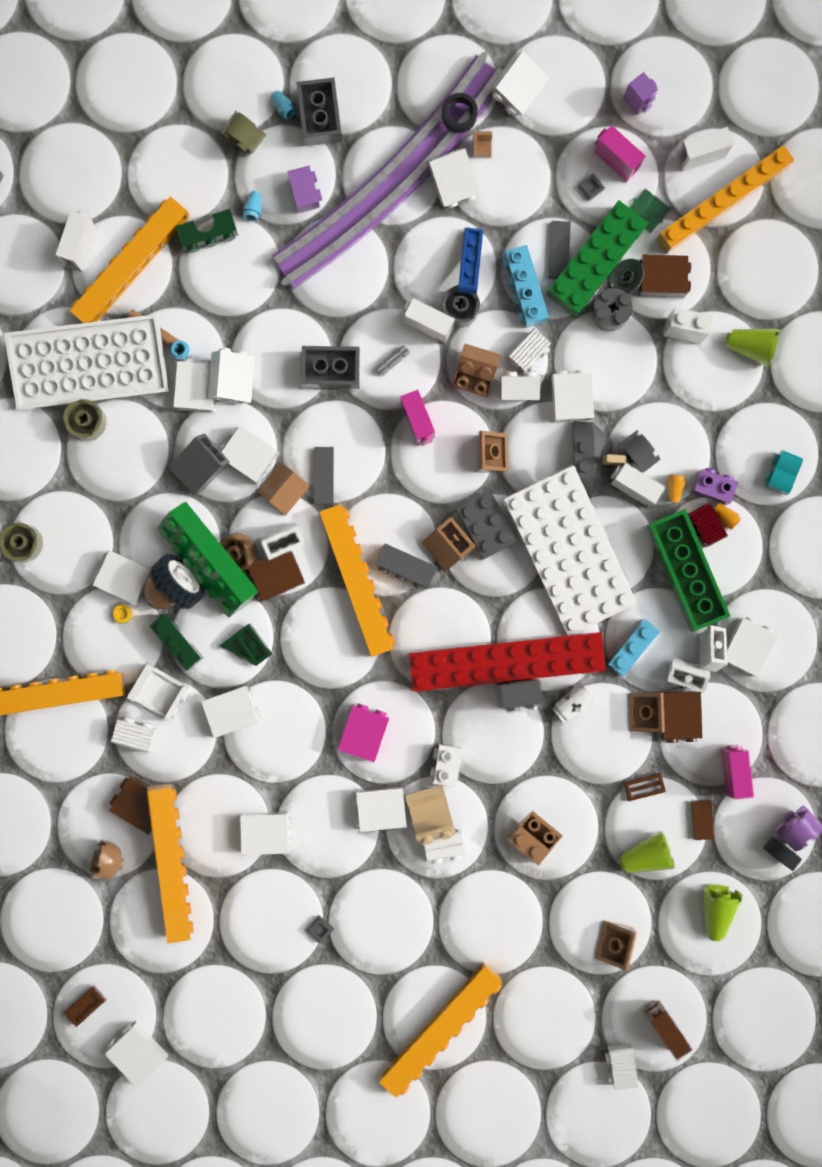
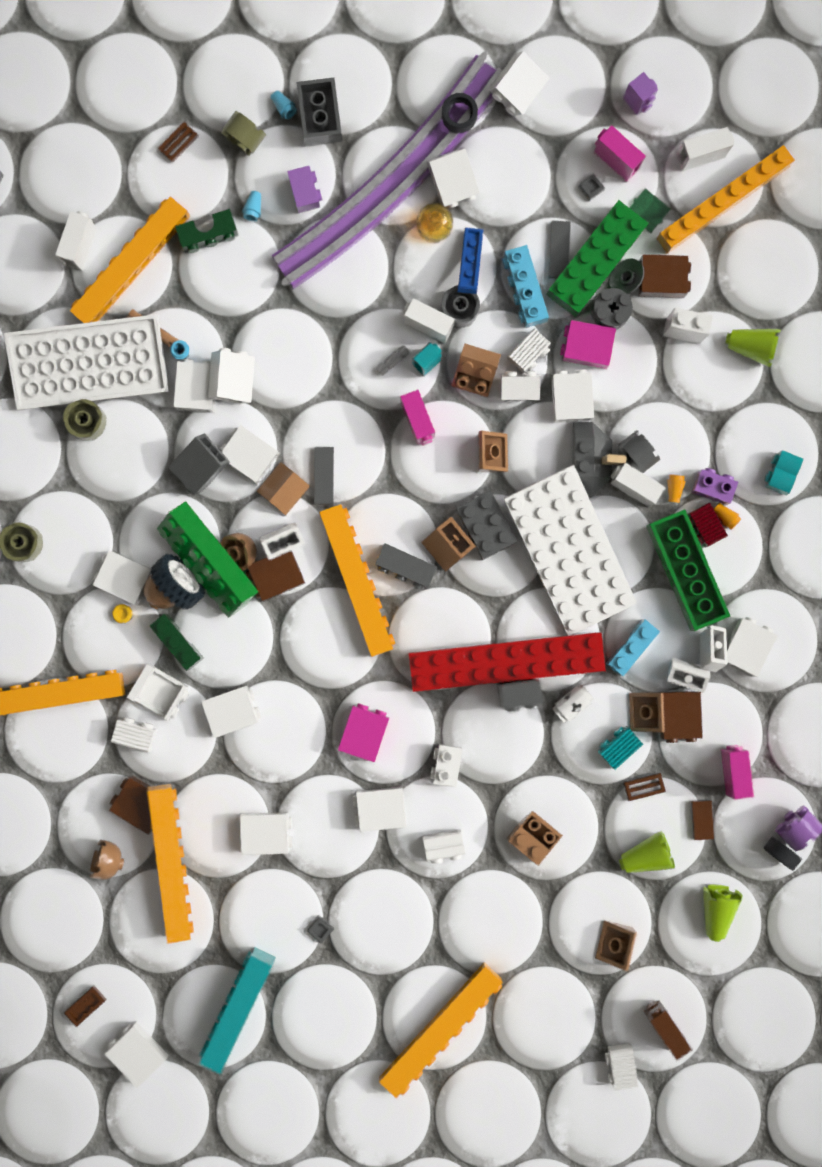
(173, 136): none -> reddish brown tile
(234, 1015): none -> teal brick
(248, 645): dark green wing -> none
(330, 367): dark grey brick -> none
(427, 358): none -> teal brick
(430, 815): tan panel -> none
(434, 222): none -> clear yellow cylinder
(482, 144): medium nougat panel -> none
(588, 344): none -> dark pink brick
(620, 747): none -> teal brick

